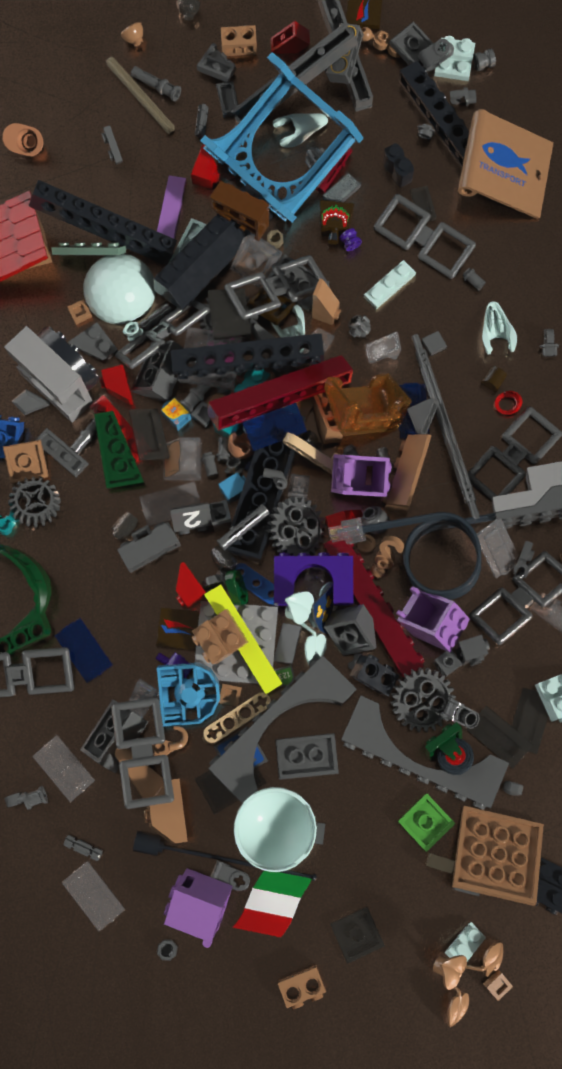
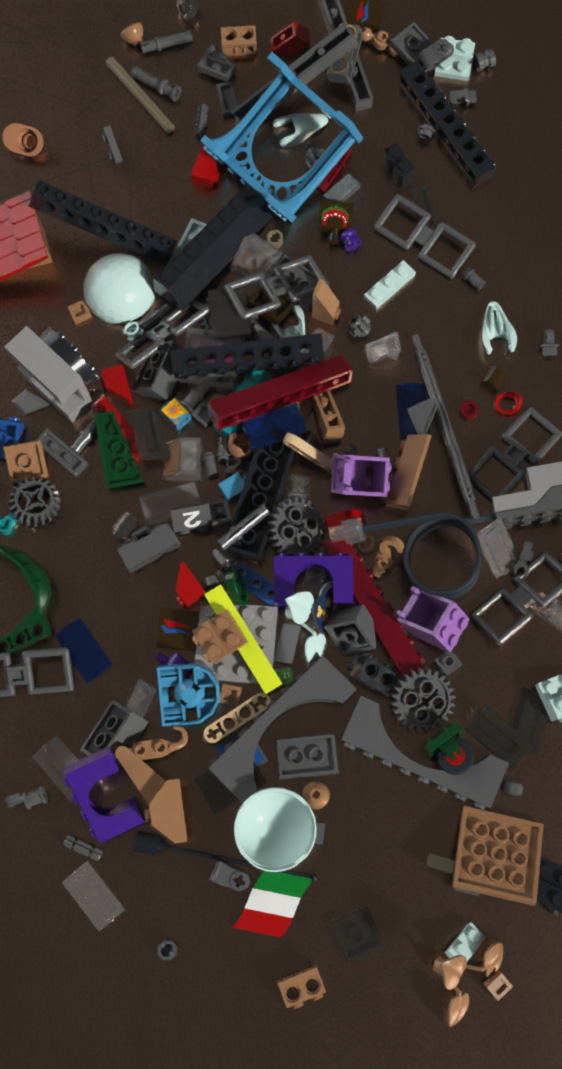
(95, 248): sand green plate -> none
(95, 343): dark grey wing -> none
(104, 821): none -> dark purple arch
(142, 753): dark grey bar -> none
(166, 41): none -> dark grey pin
(172, 206): medium lavender tile -> none
(197, 905): medium lavender container -> none
(241, 207): reddish brown wedge -> none
(277, 476): dark grey arm -> none
(316, 794): none -> medium nougat brick
(367, 408): clear orange windscreen -> none
(375, 515): dark grey head -> none
(426, 822): bright green plate -> none
(434, 343): dark grey tile -> none
(460, 713): dark grey piece -> none
(468, 410): none -> dark red tile
(472, 650): dark grey brick -> none
(505, 164): medium nougat door -> none

